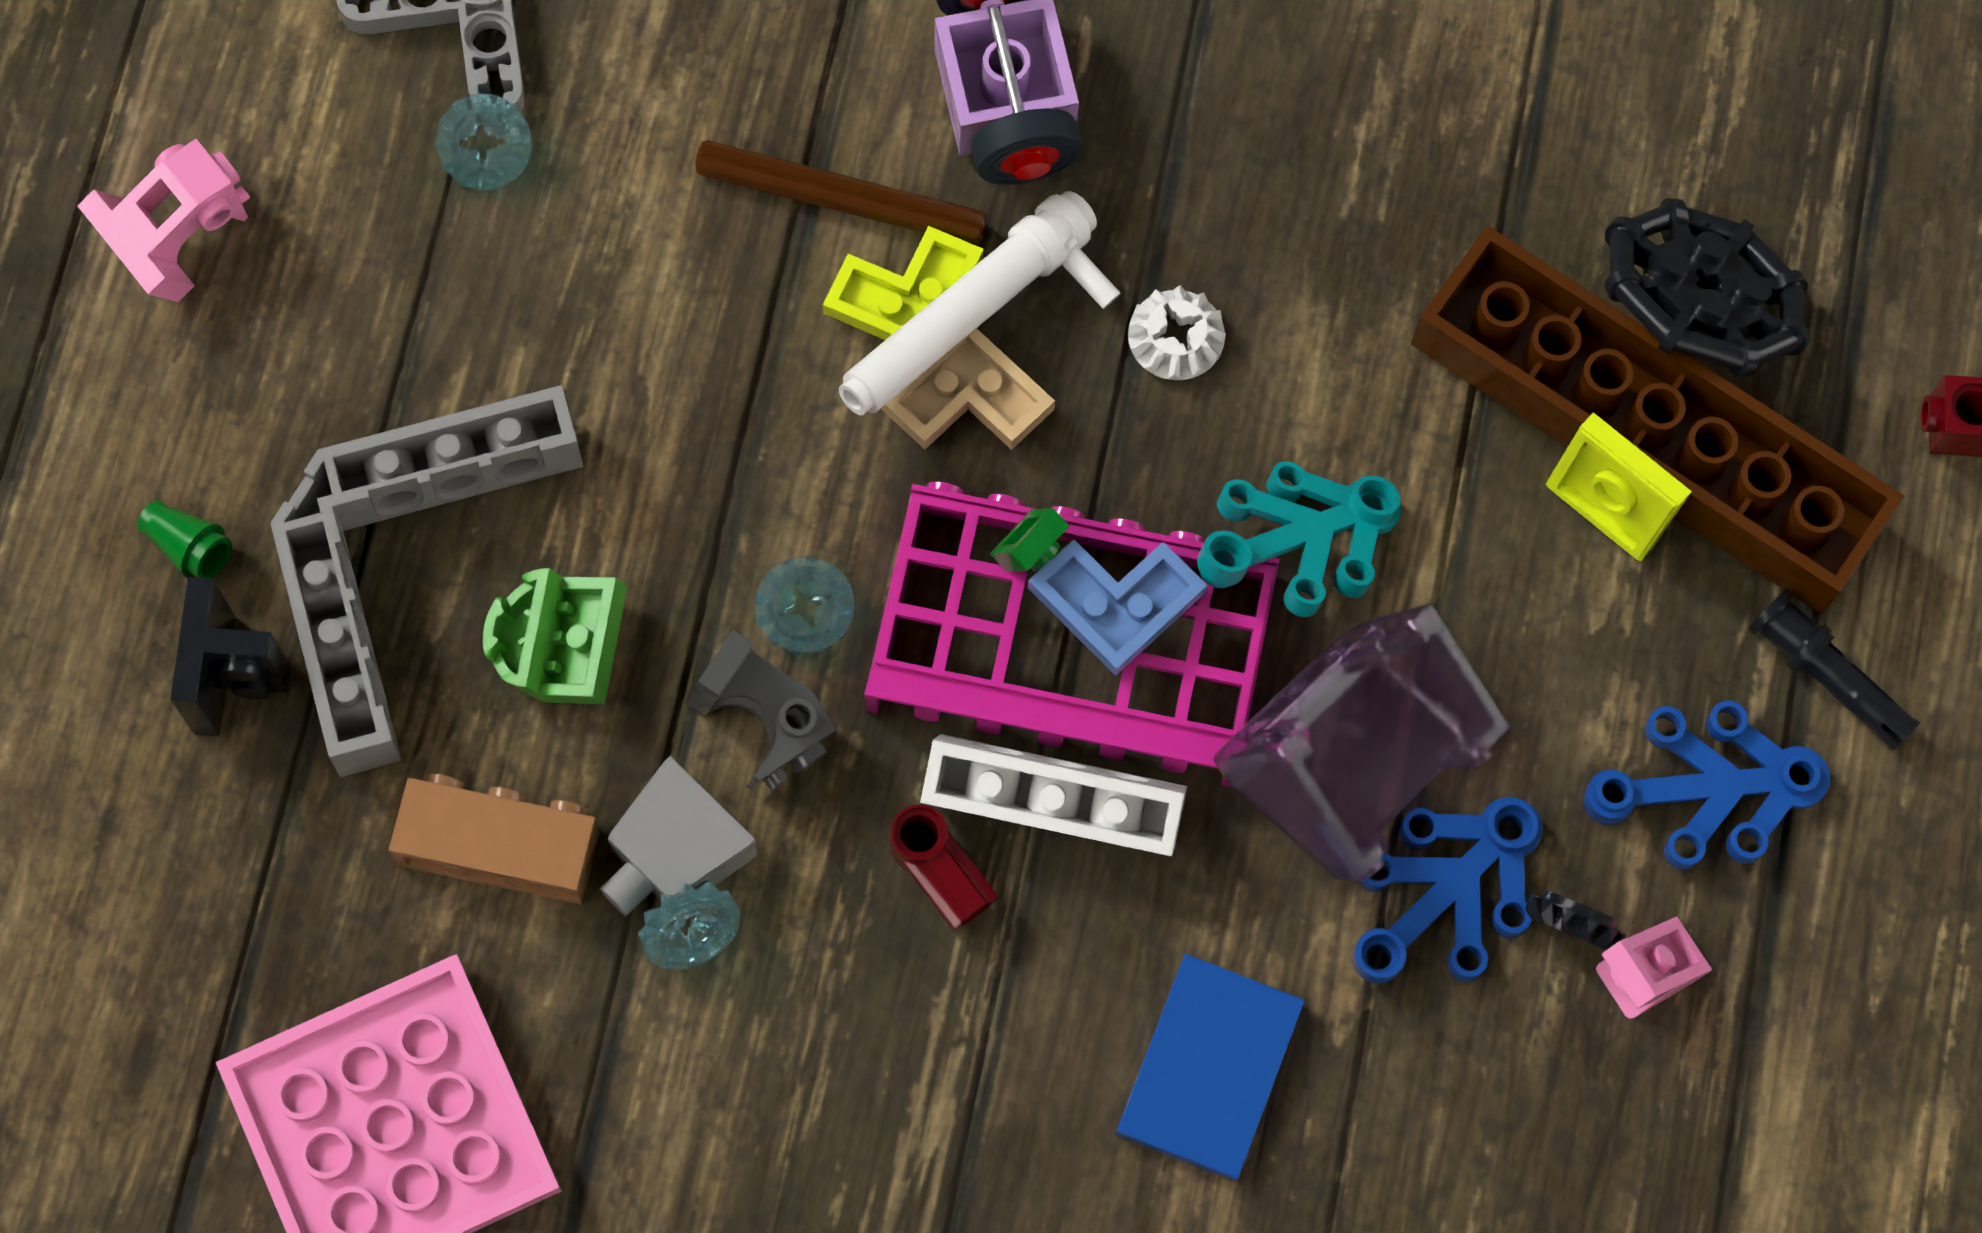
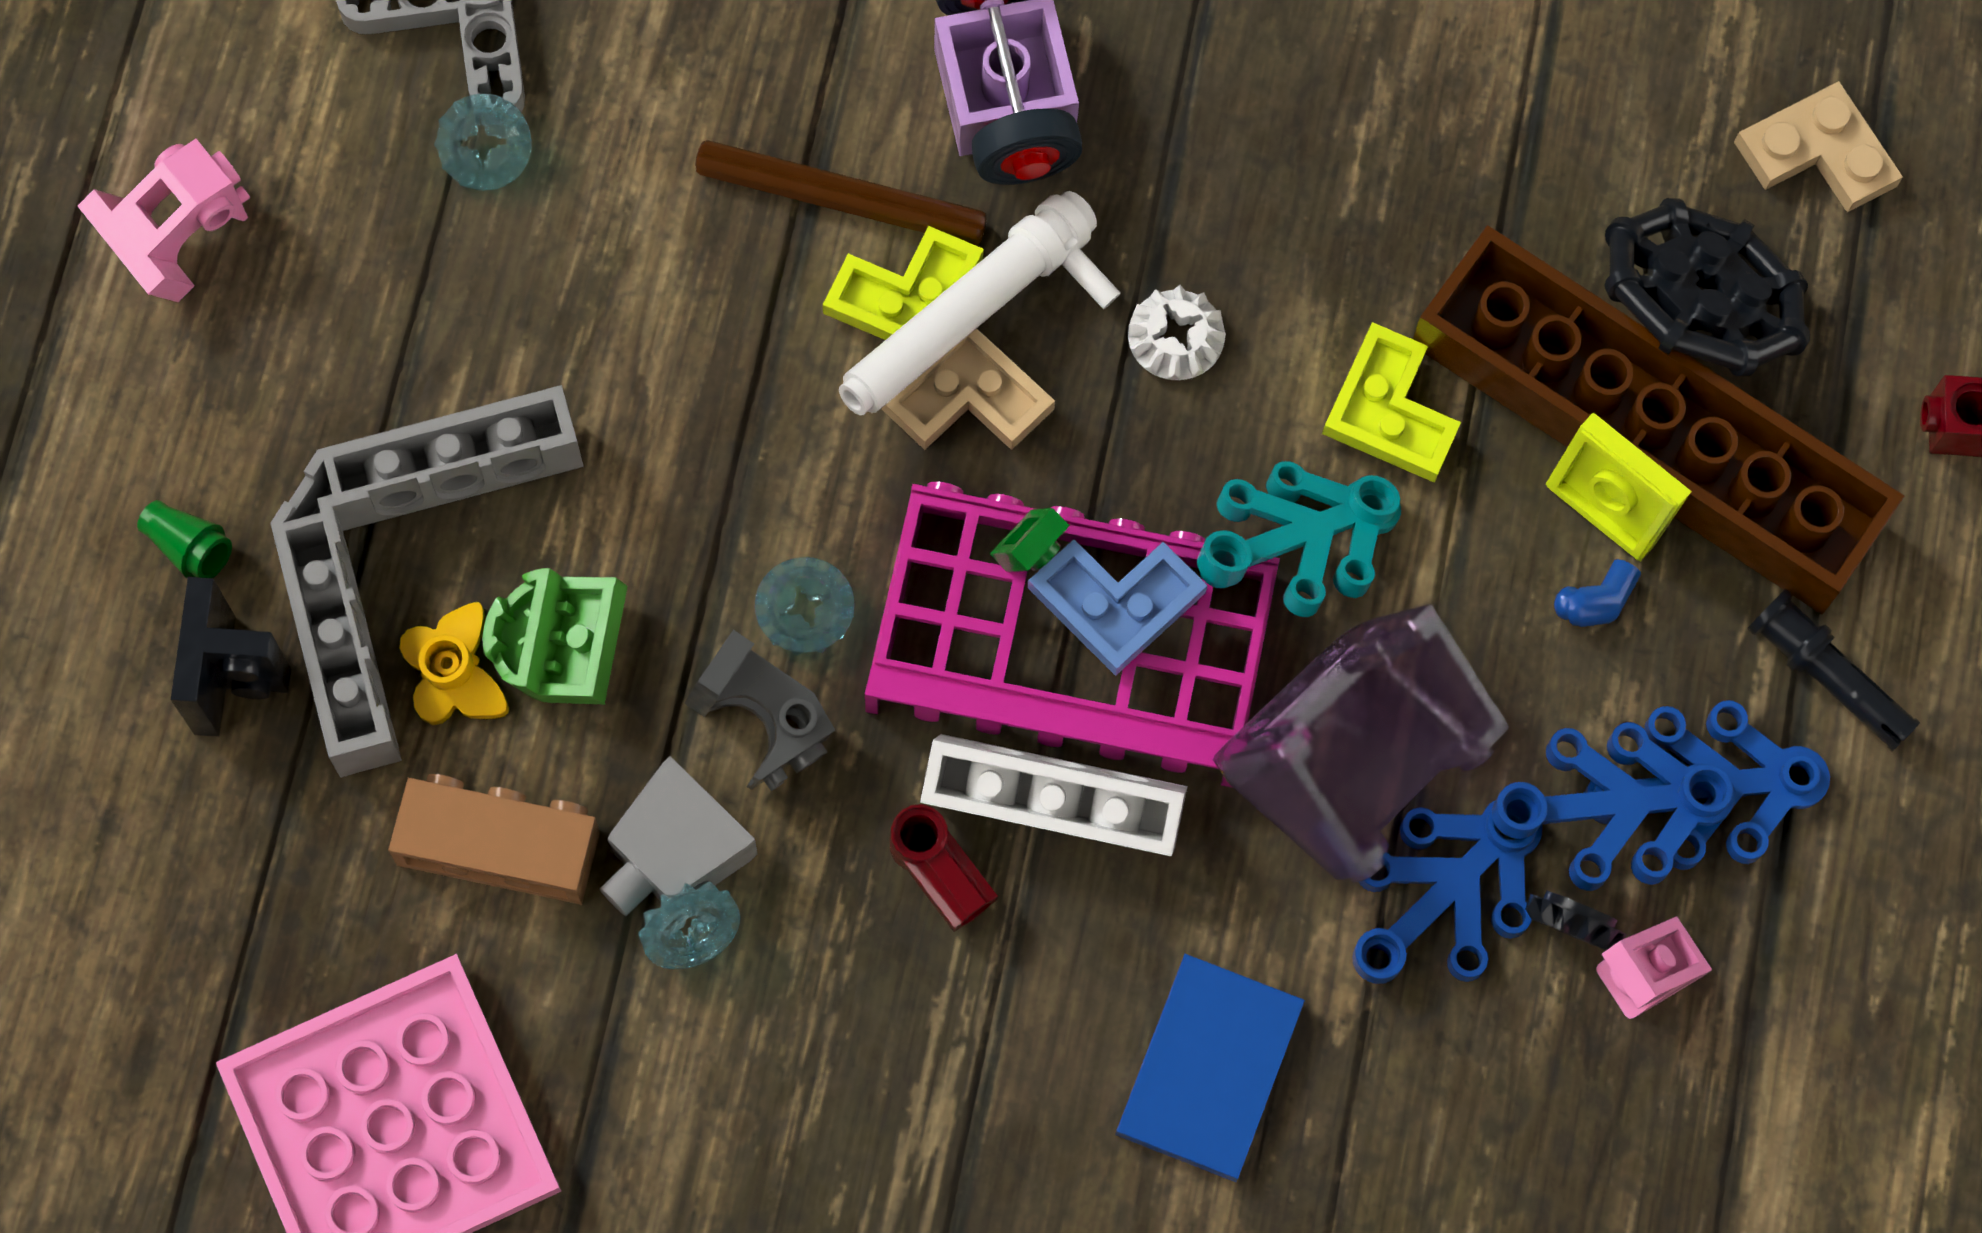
(451, 668): none -> yellow animal
(1378, 417): none -> neon yellow plate
(1598, 603): none -> blue arm
(1621, 799): none -> blue plant
(1823, 133): none -> tan plate

